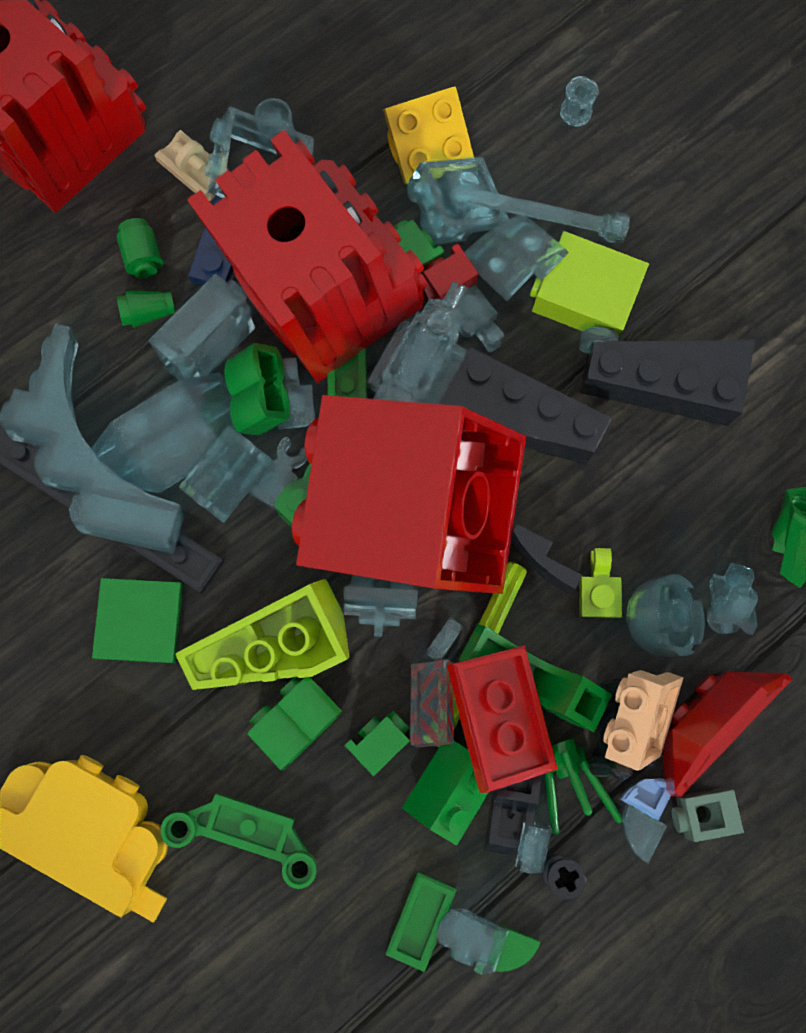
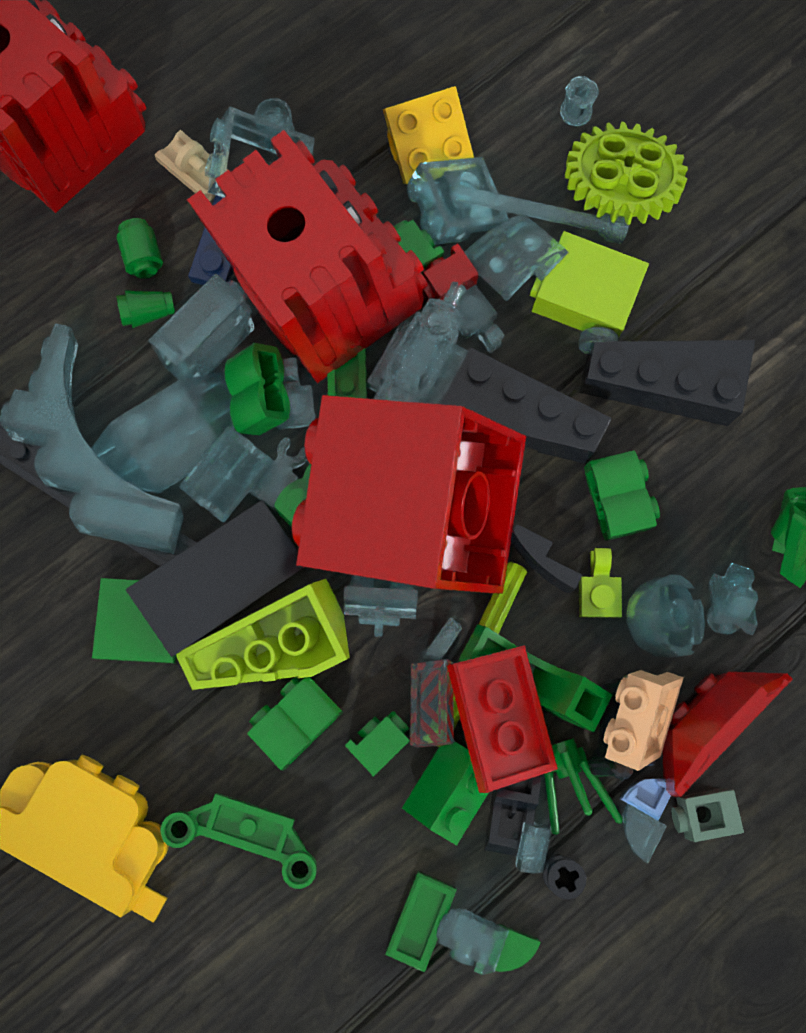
(215, 578): none -> black tile
(621, 495): none -> green brick
(625, 173): none -> lime gear

